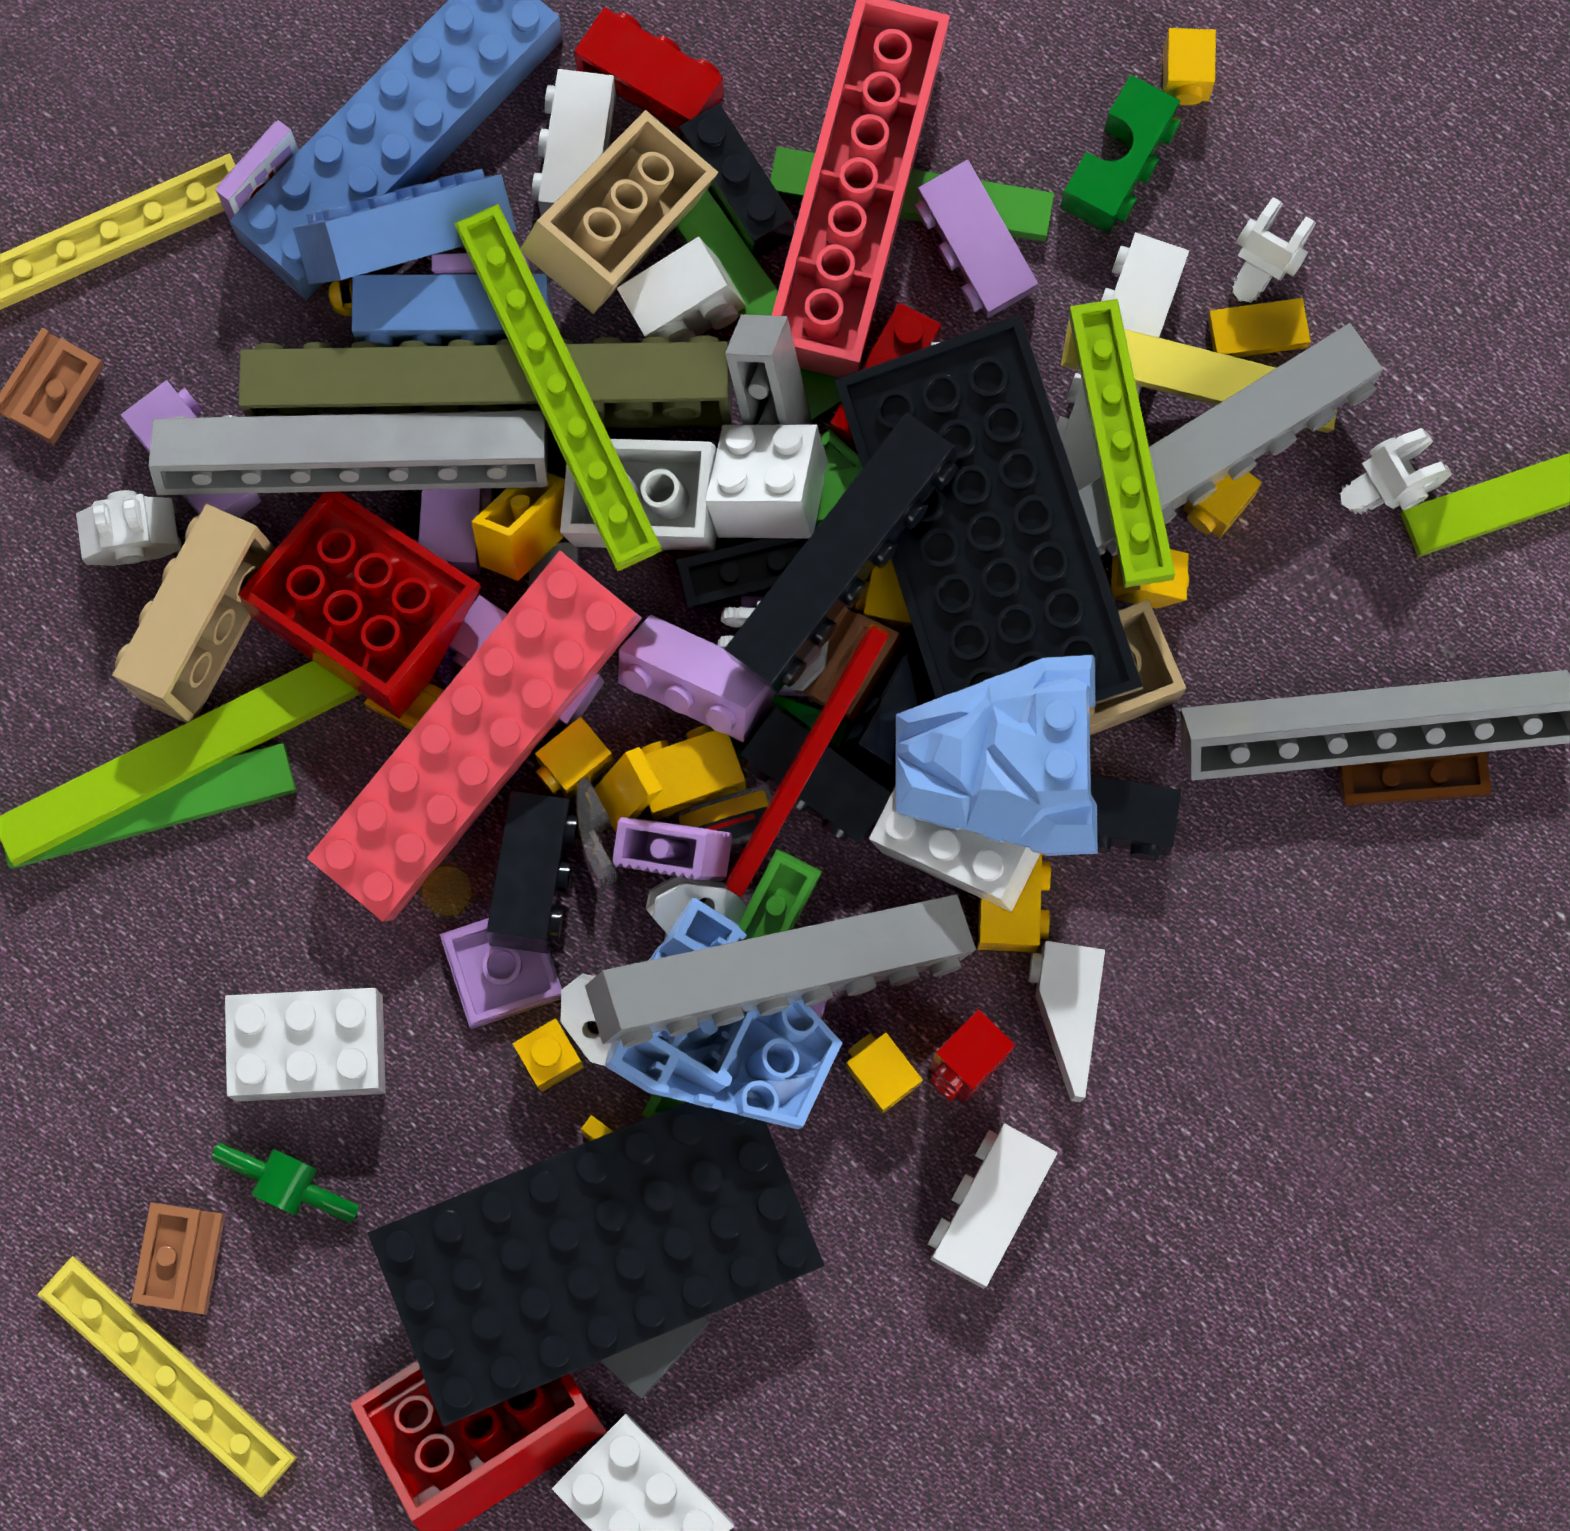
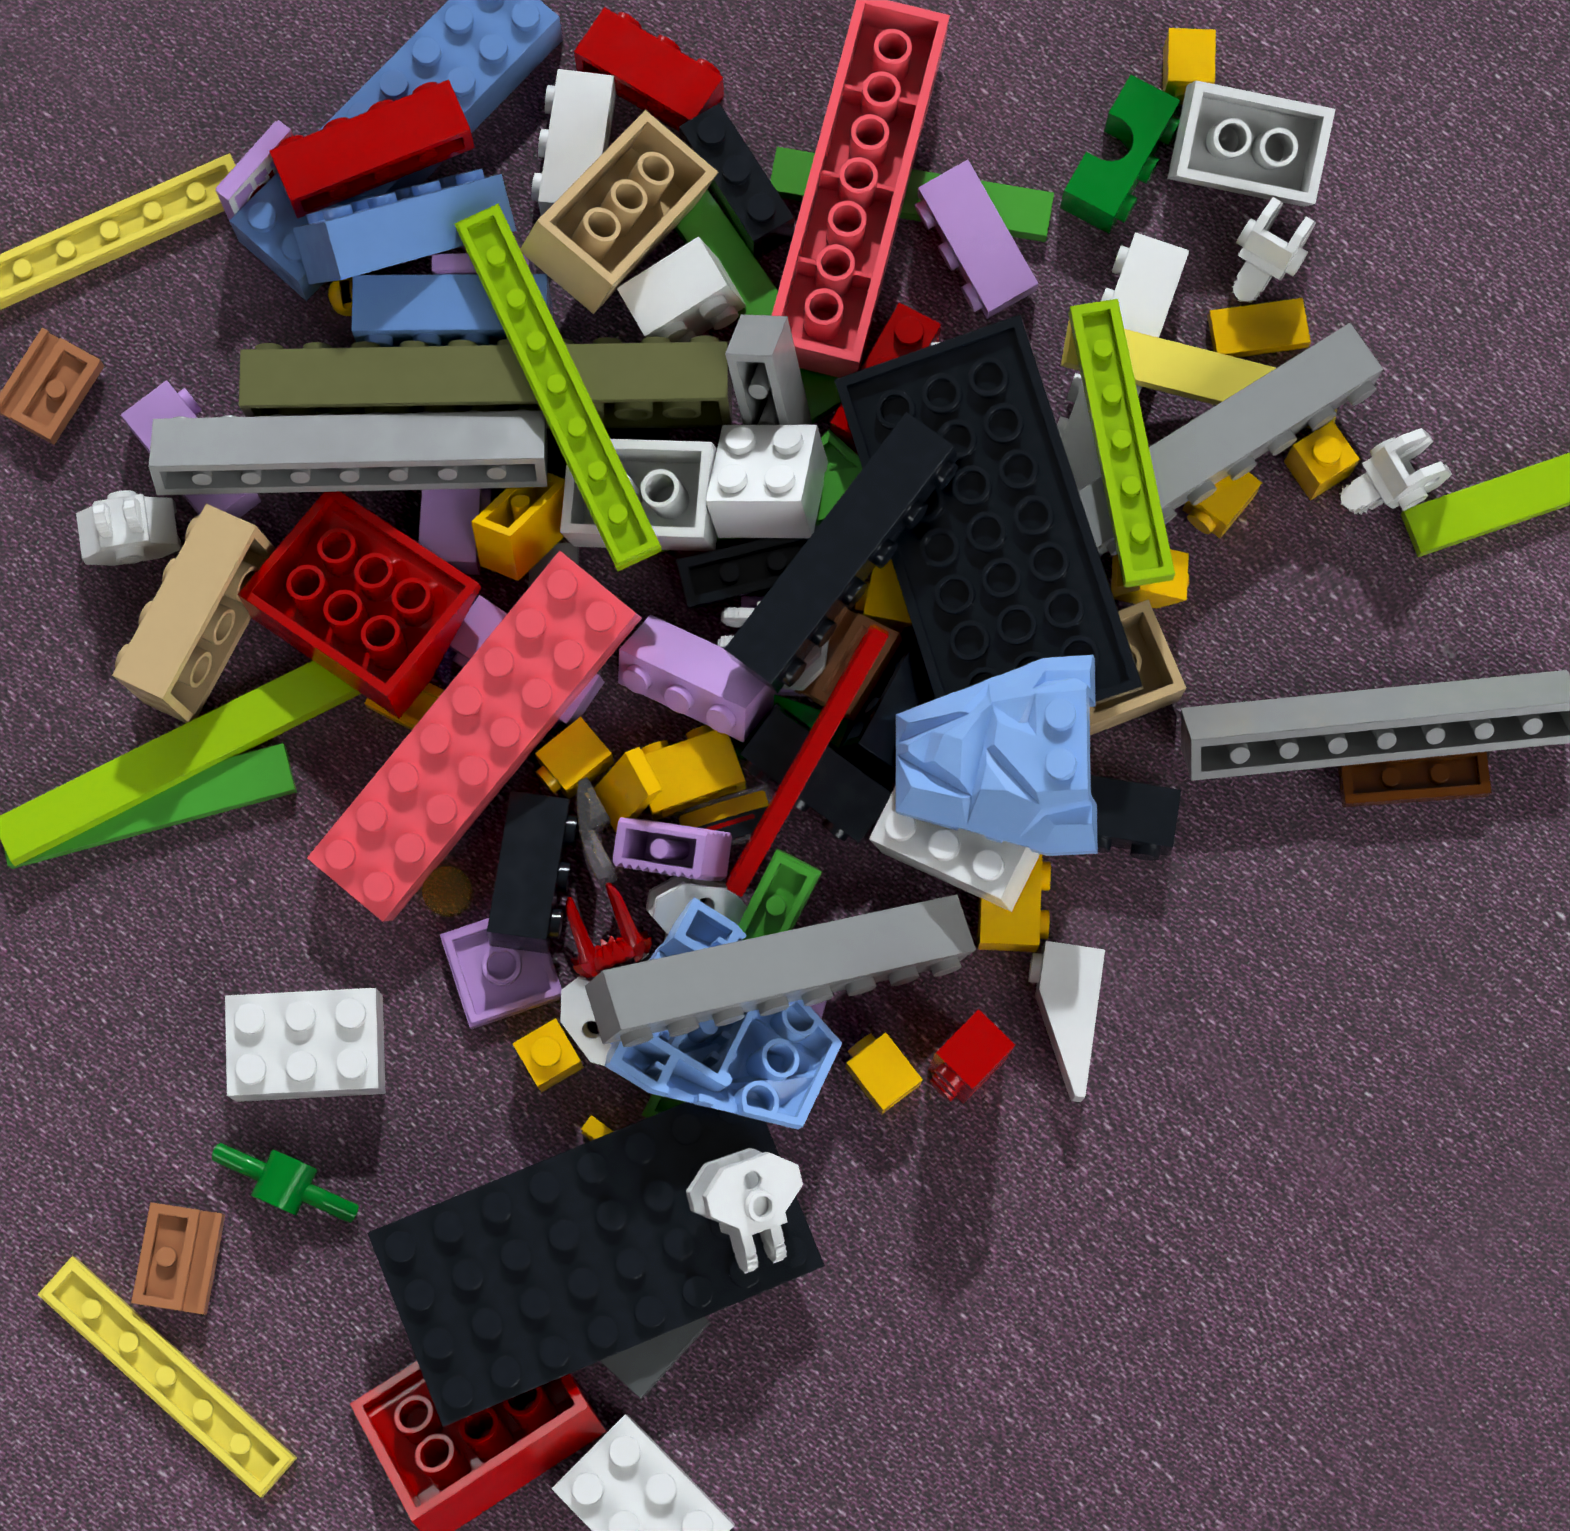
(372, 148): none -> red brick
(630, 944): none -> red piece
(746, 1197): none -> white hinge
(991, 1204): white brick -> none
(1251, 143): none -> white brick
(1321, 460): none -> yellow brick

